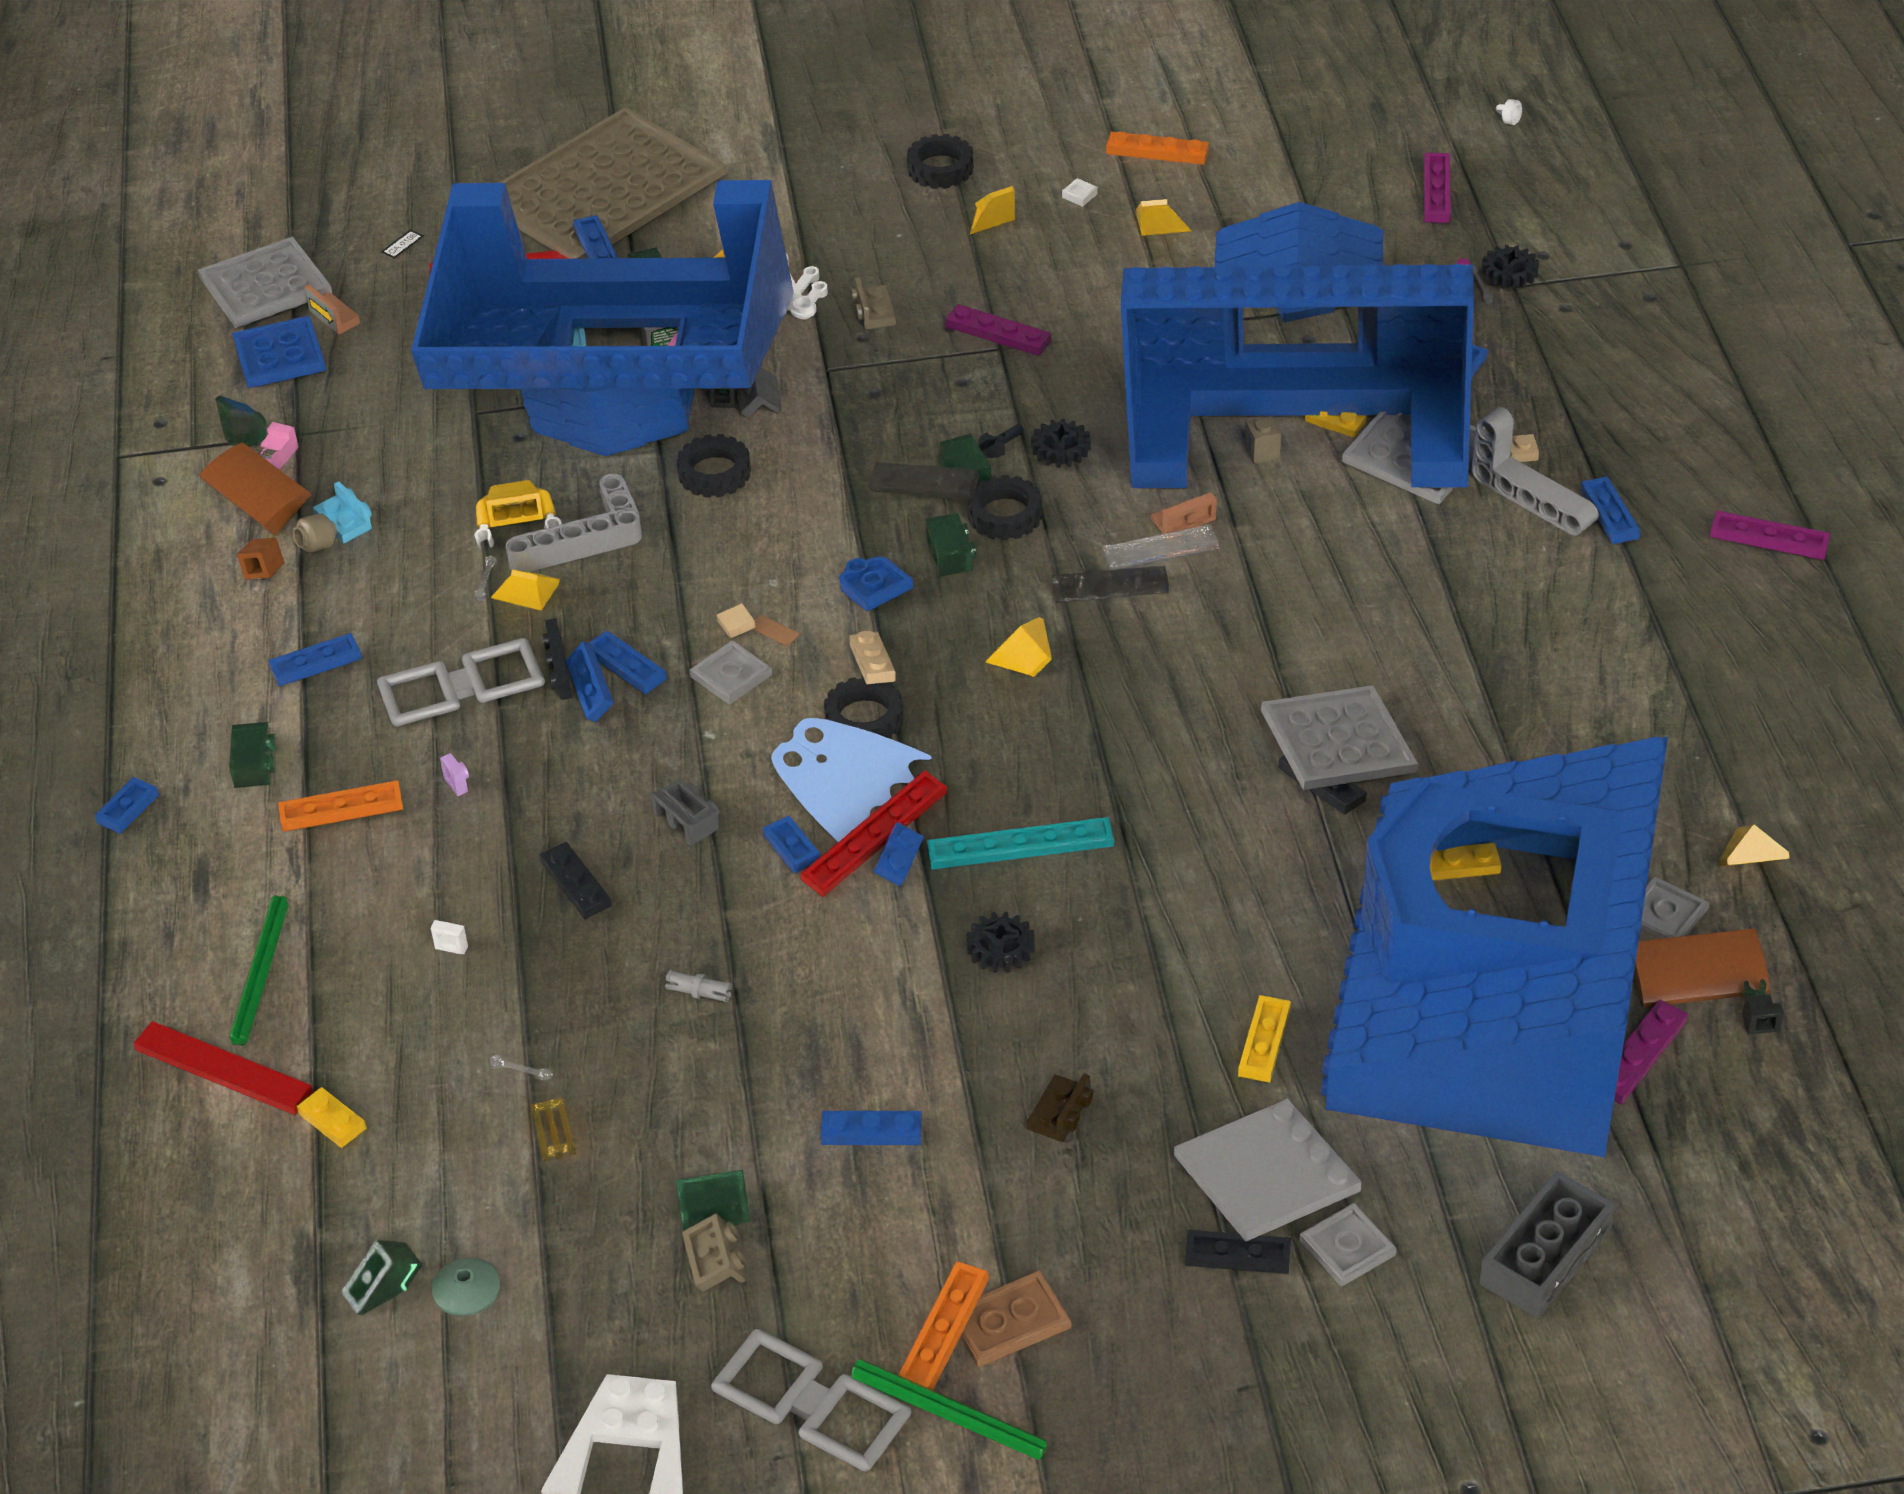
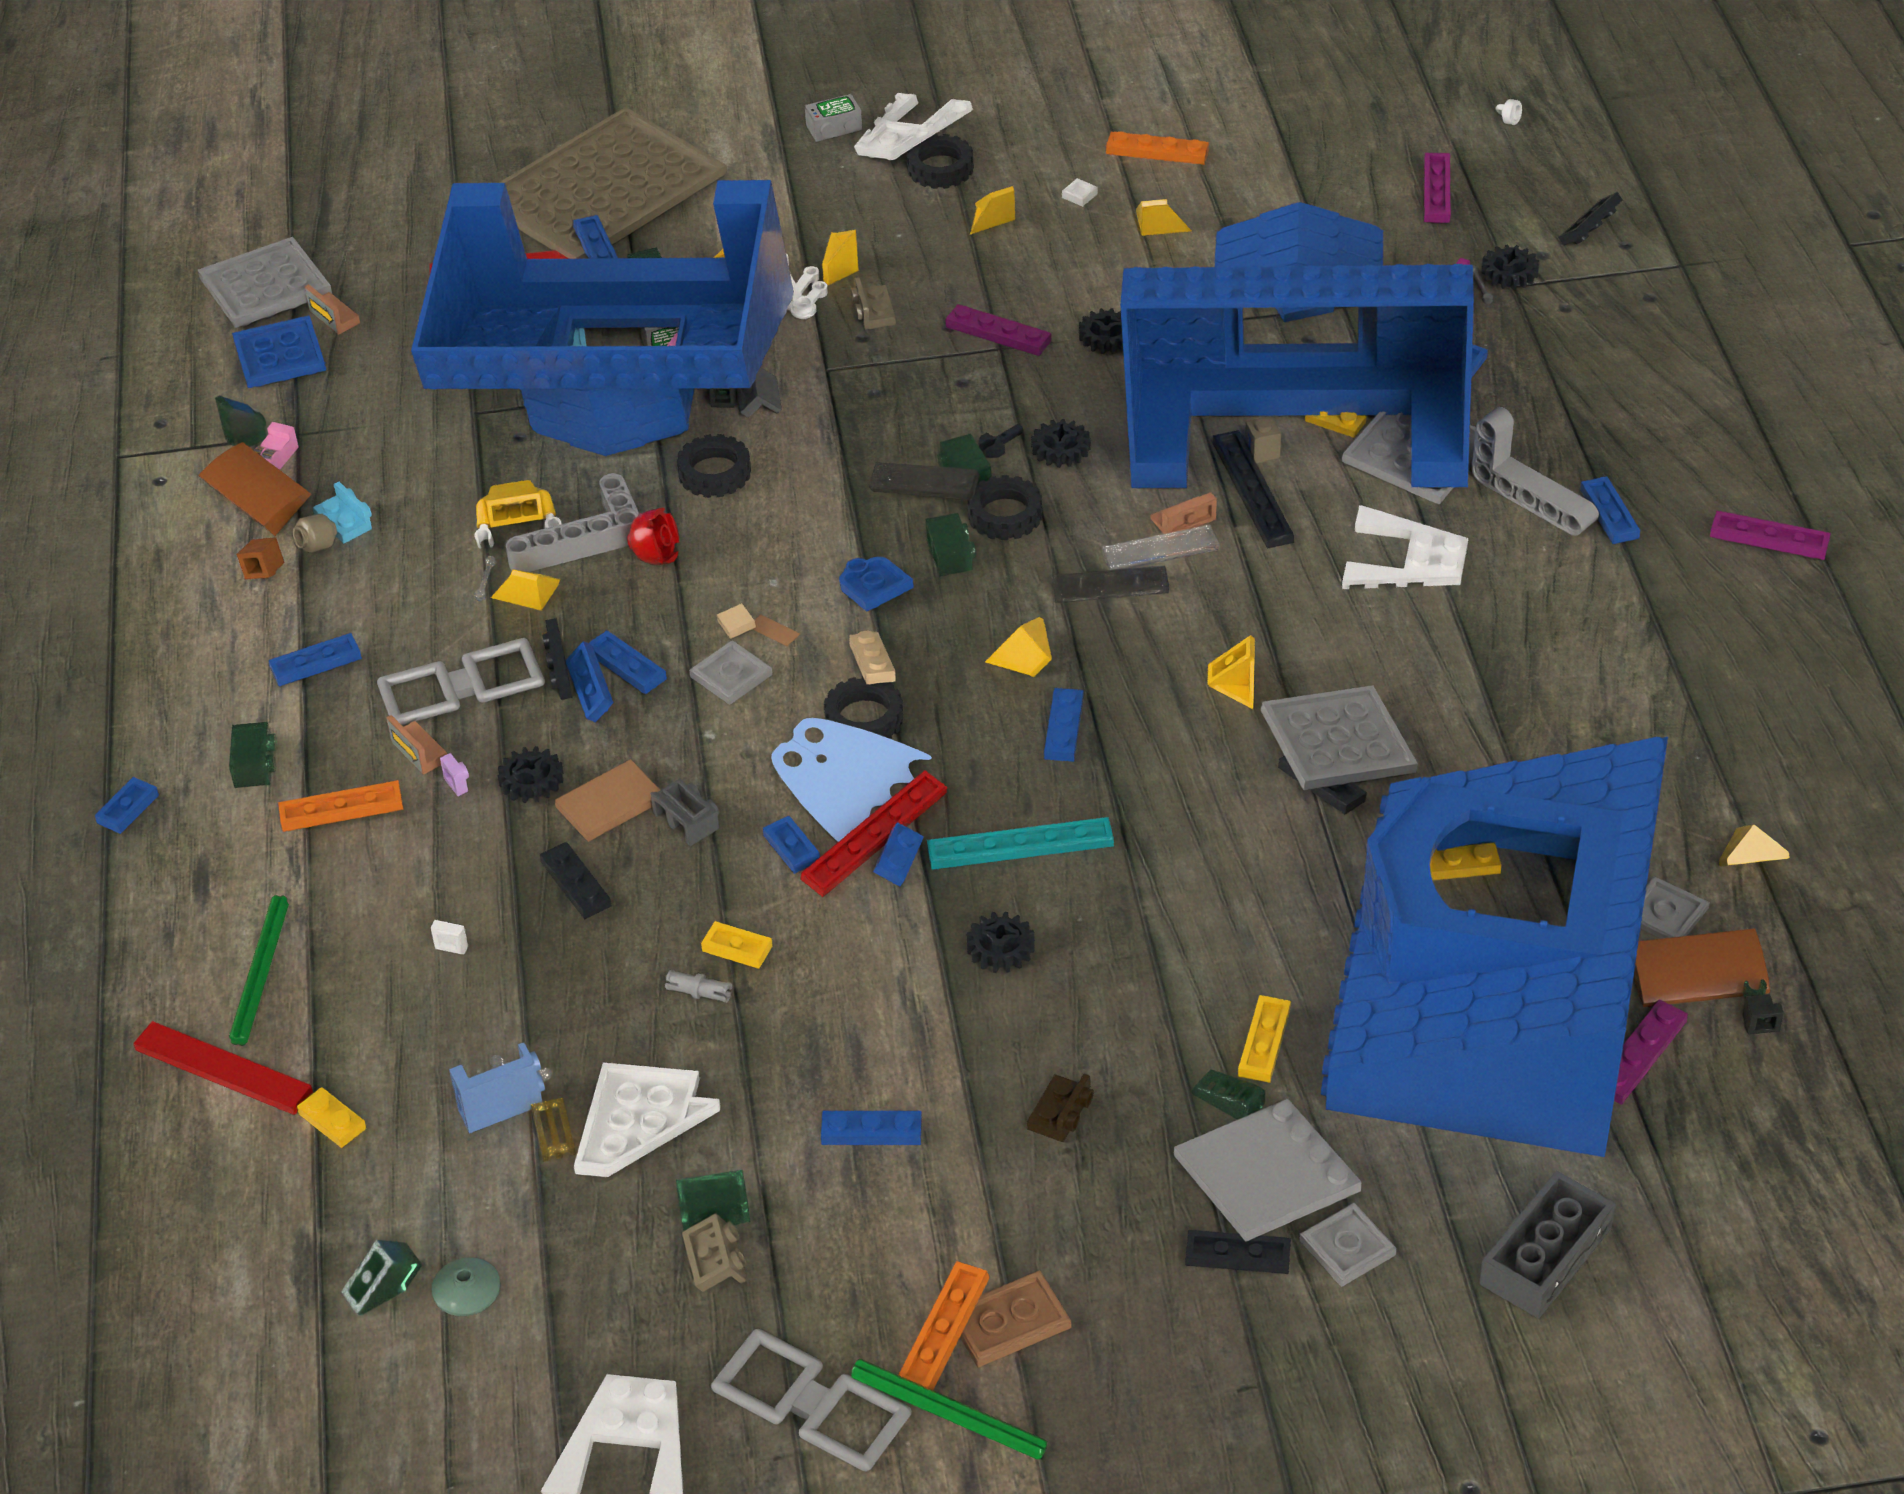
(402, 244): sticker -> none
(416, 745): none -> nougat panel
(498, 1092): none -> medium blue panel
(530, 774): none -> black gear
(607, 800): none -> medium nougat tile
(636, 1113): none -> white wing
(654, 537): none -> red cylinder
(736, 944): none -> yellow plate
(833, 117): none -> light grey brick
(840, 256): none -> yellow slope
(893, 138): none -> white wing
(1064, 724): none -> blue plate
(1102, 331): none -> black gear
(1234, 672): none -> yellow slope
(1251, 1093): none -> clear green slope
(1253, 489): none -> black tile
(1431, 557): none -> white wing
(1524, 448): tan plate -> none
(1591, 219): none -> black plate

